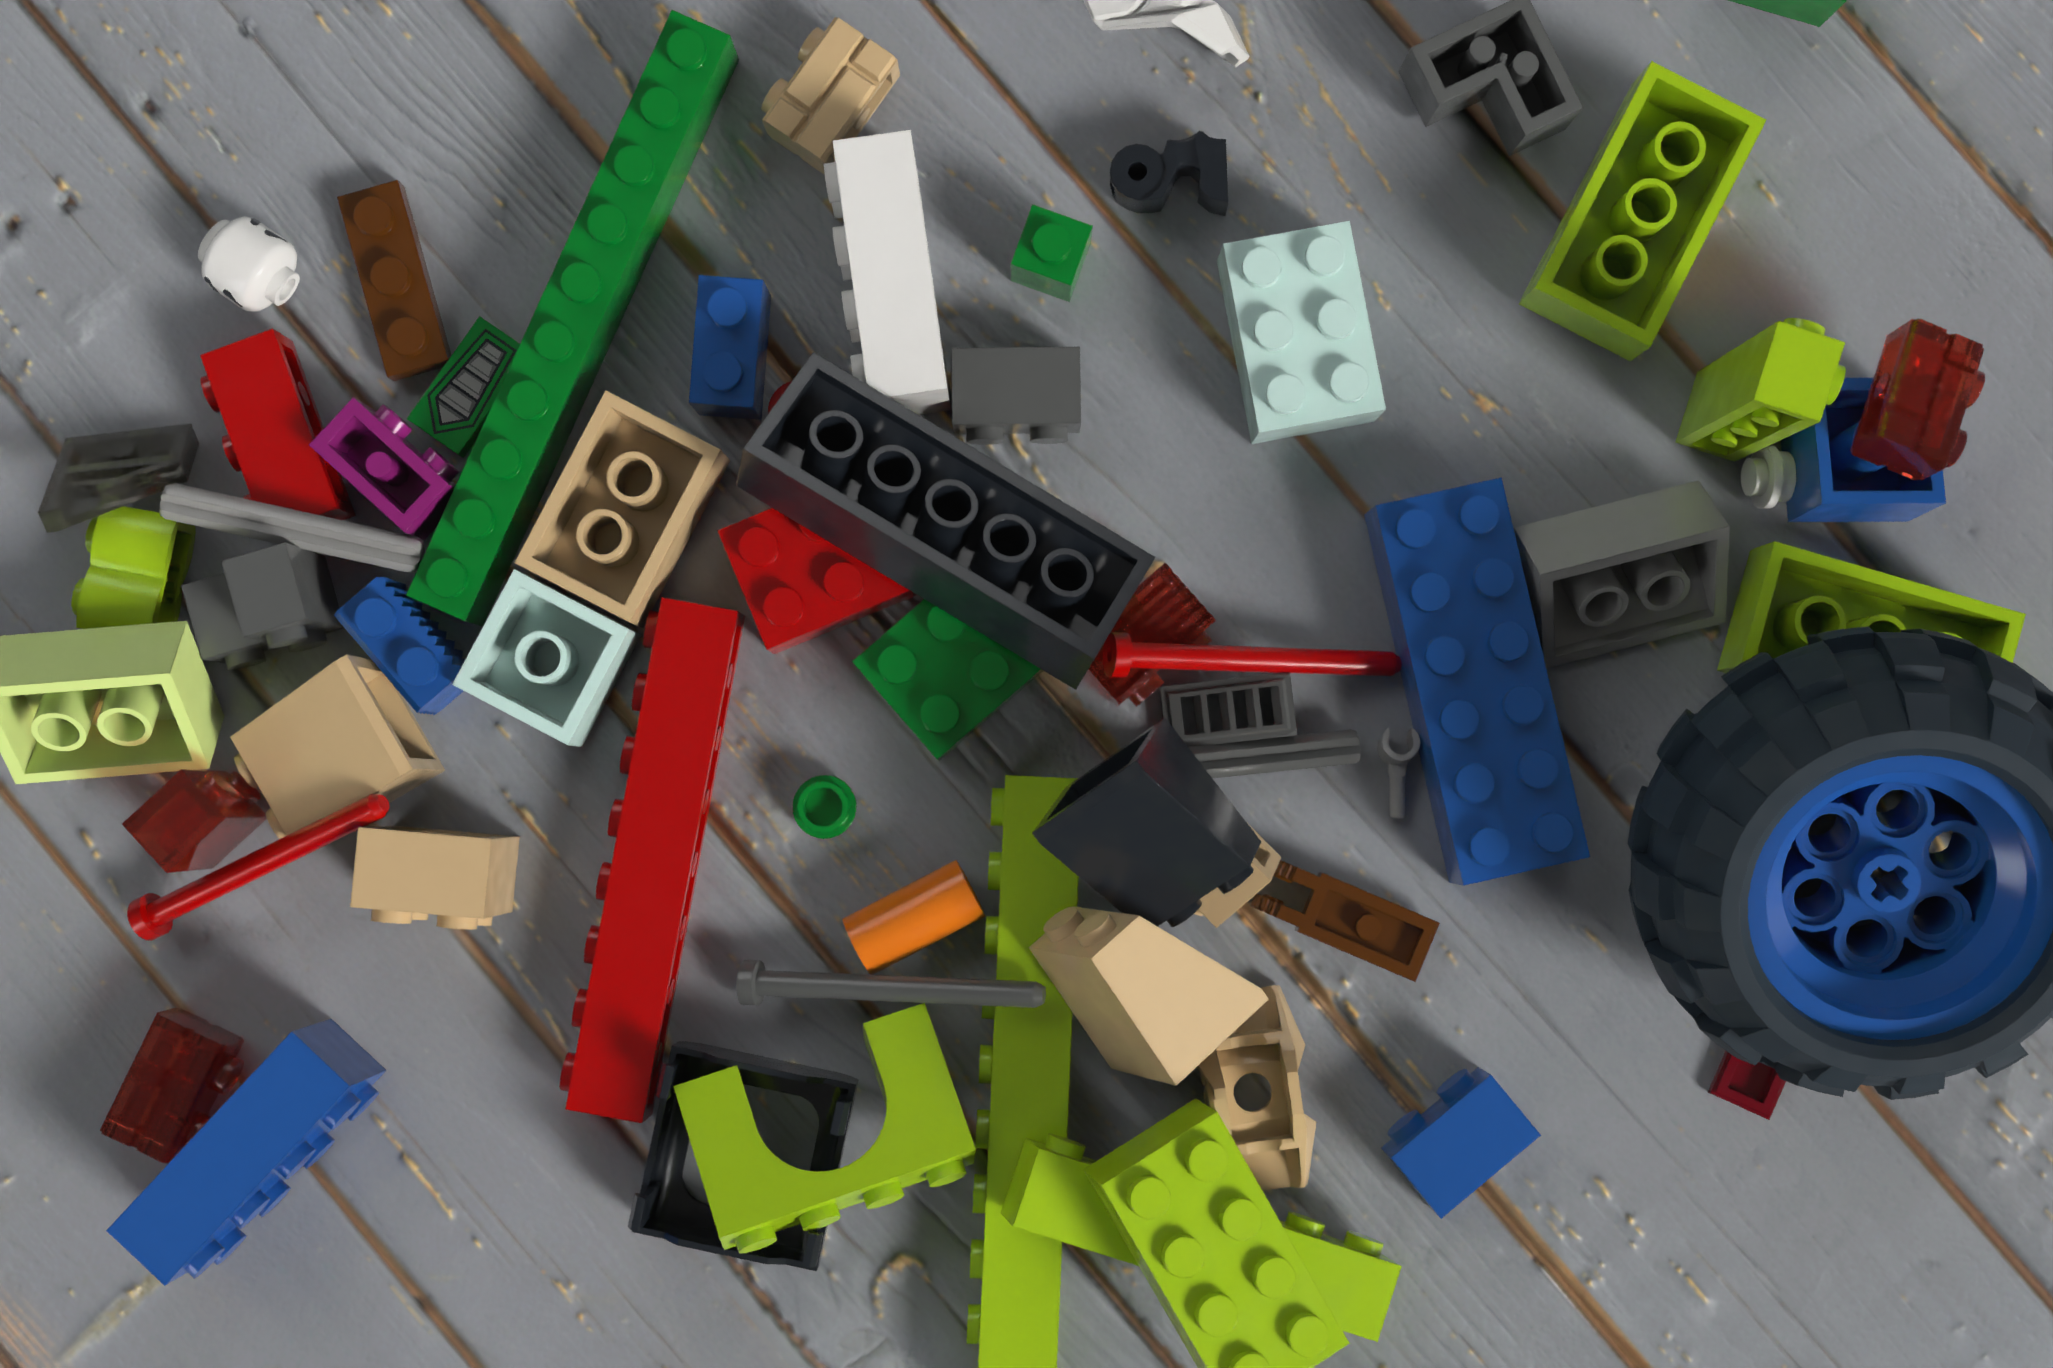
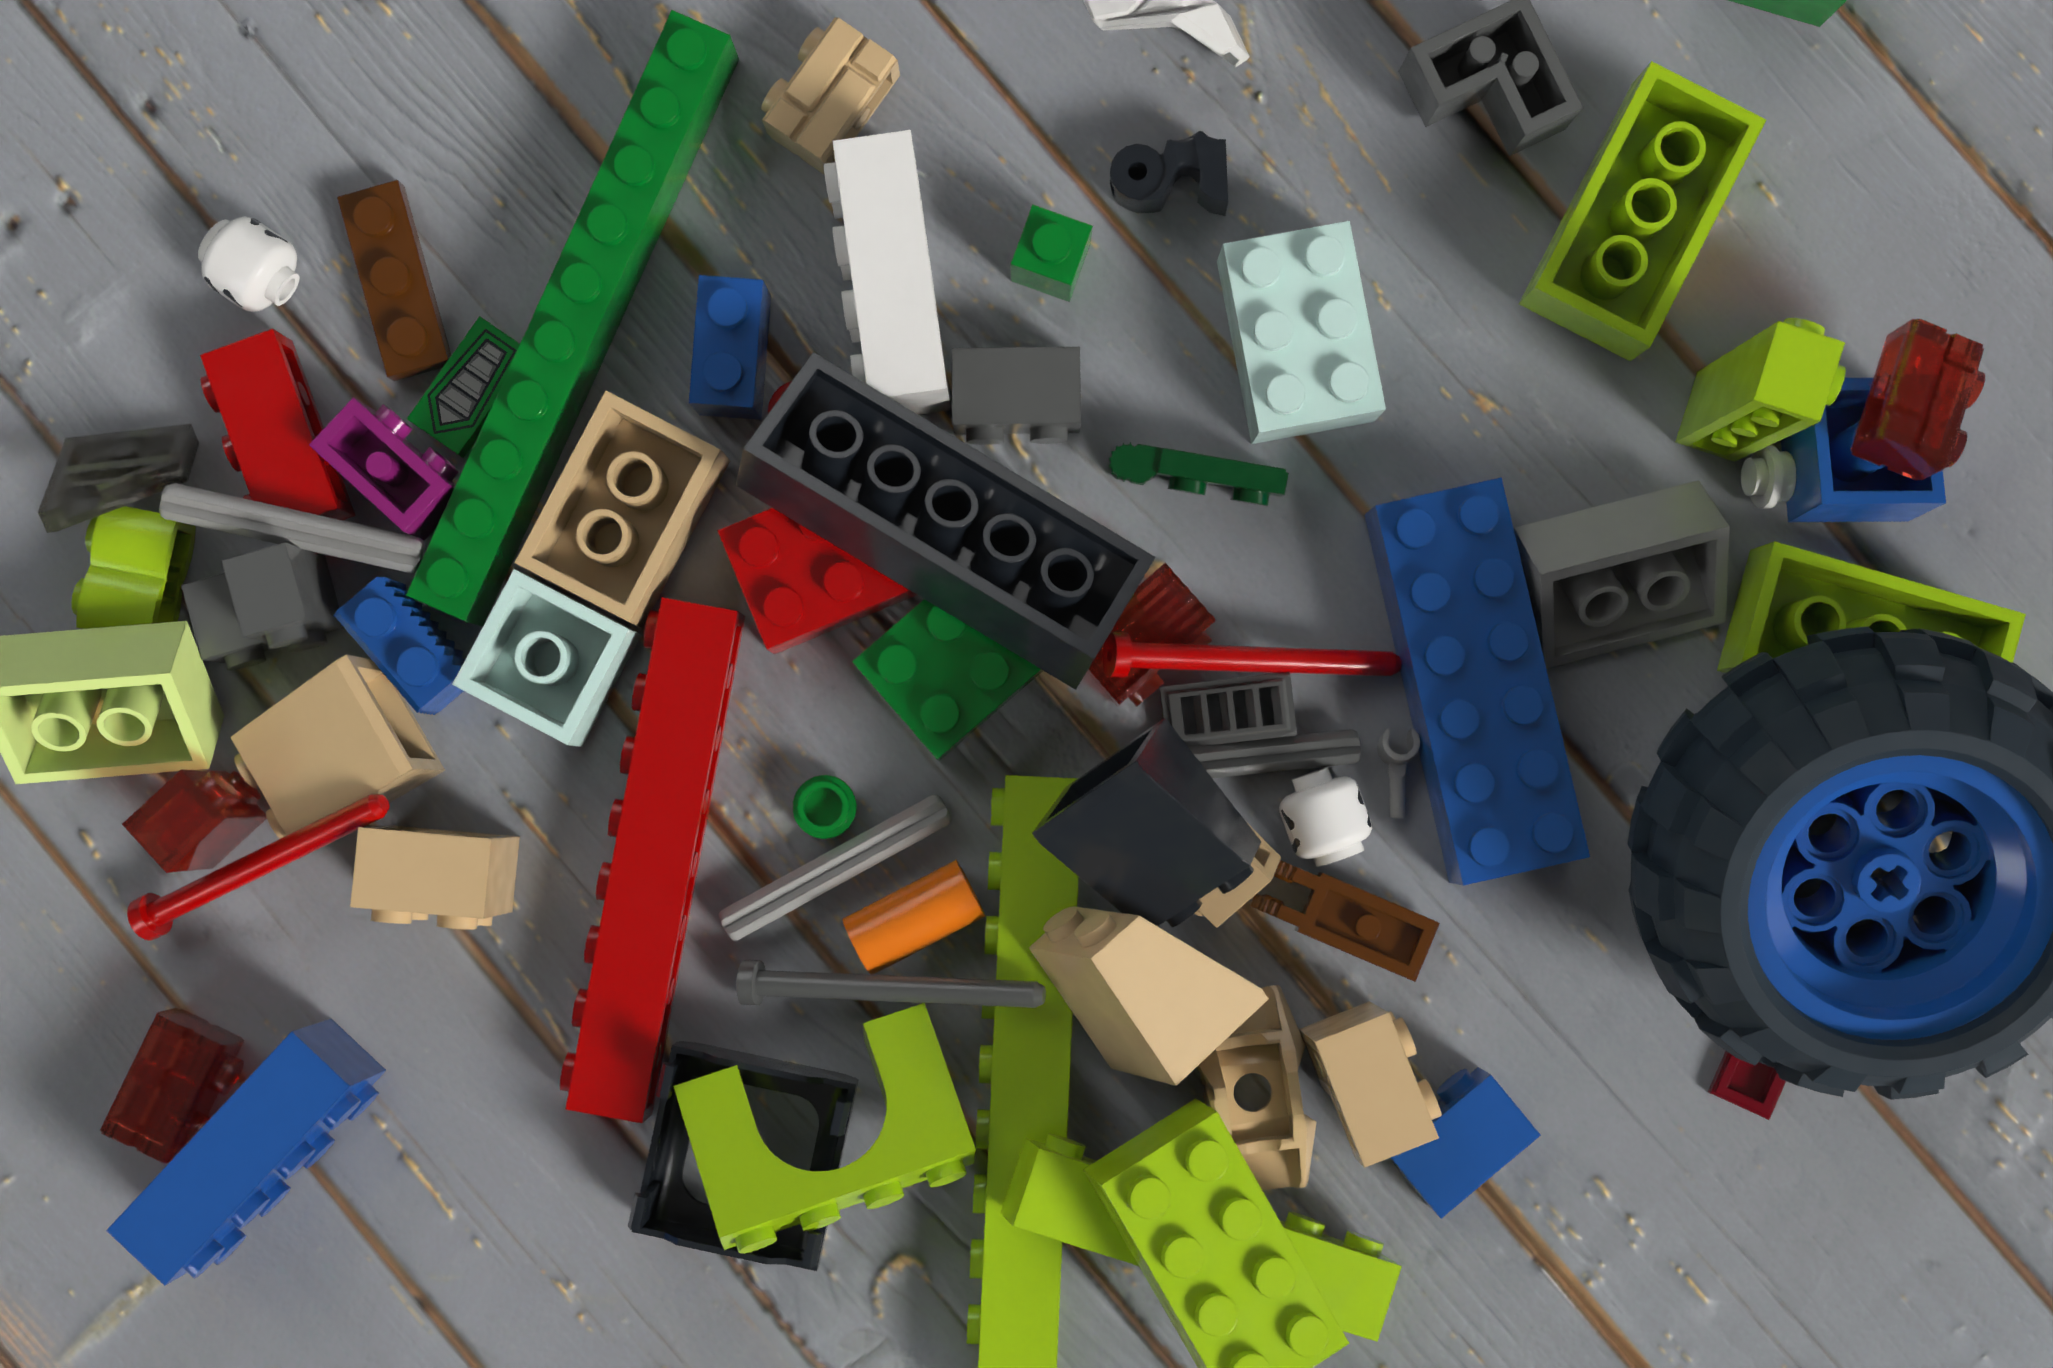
(835, 867): none -> light grey axle
(1193, 471): none -> dark green hinge
(1325, 817): none -> white head
(1373, 1088): none -> tan brick

